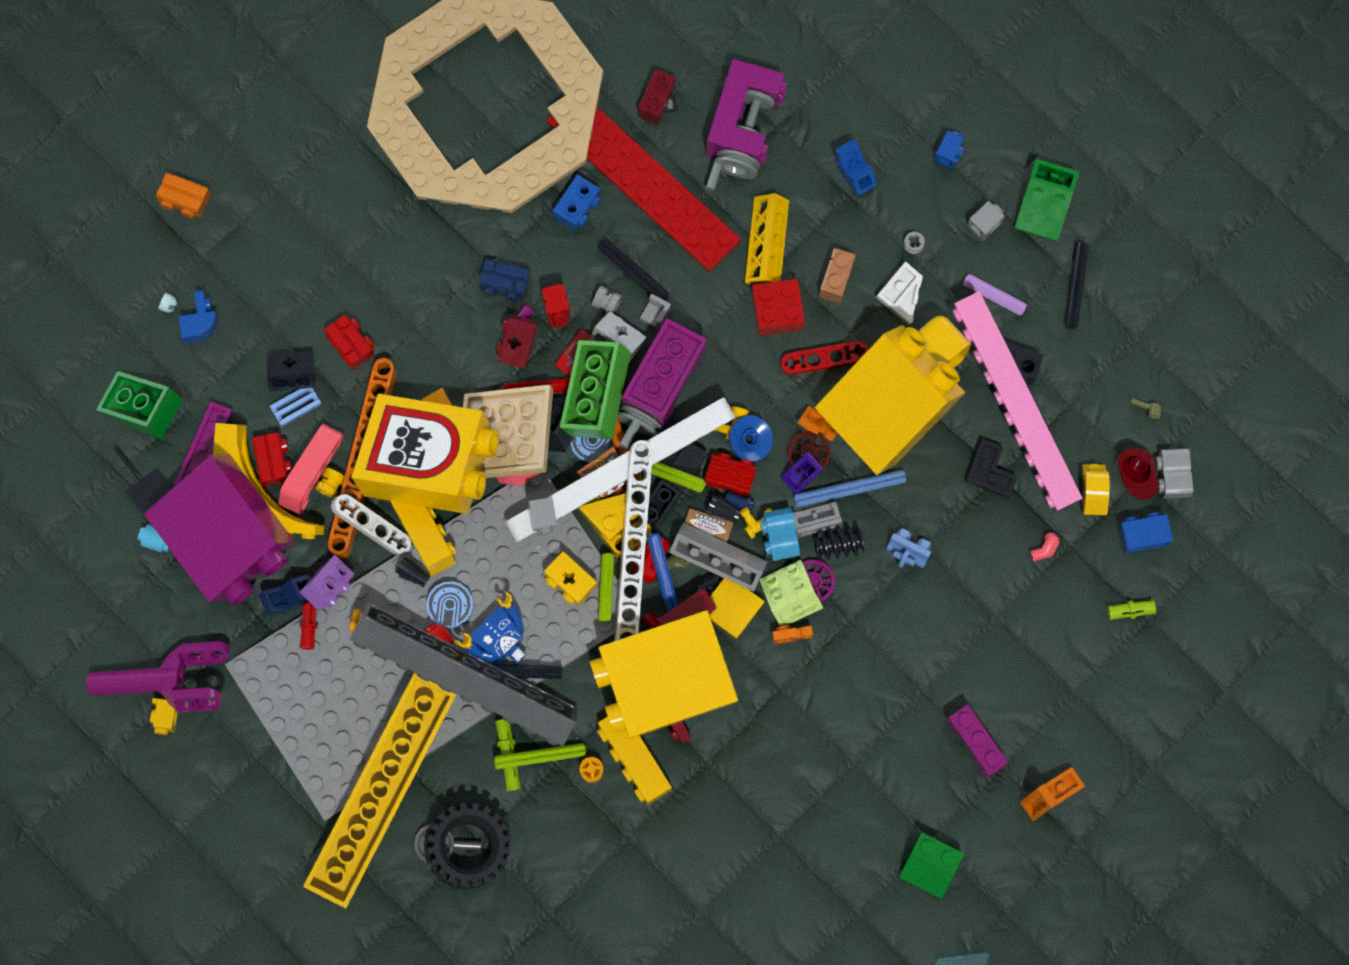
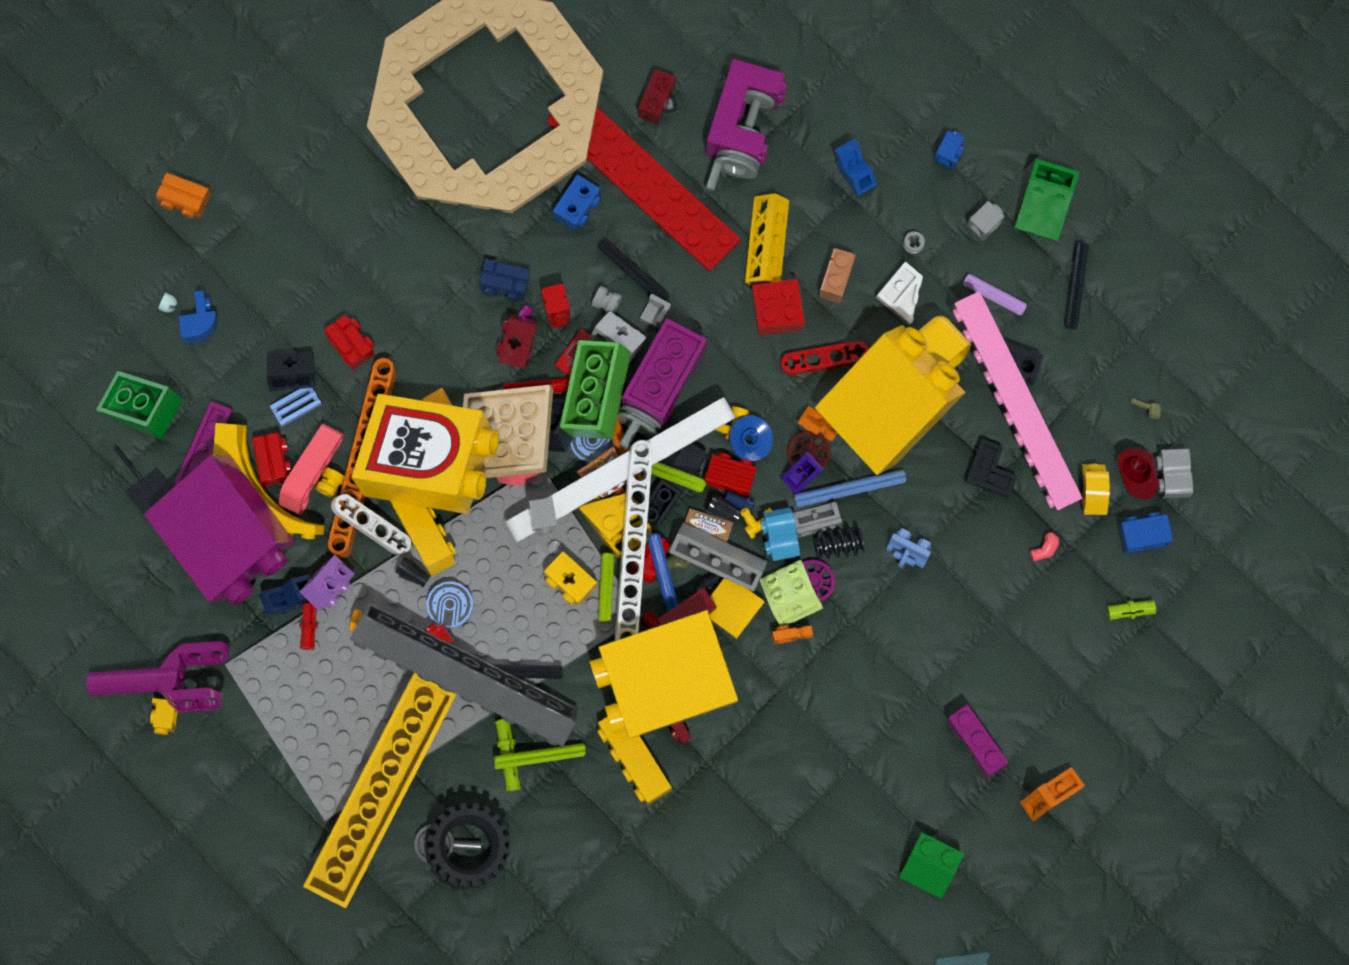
(151, 539): medium azure brick -> none
(497, 635): blue torso -> none
(590, 765): light orange wheel -> none

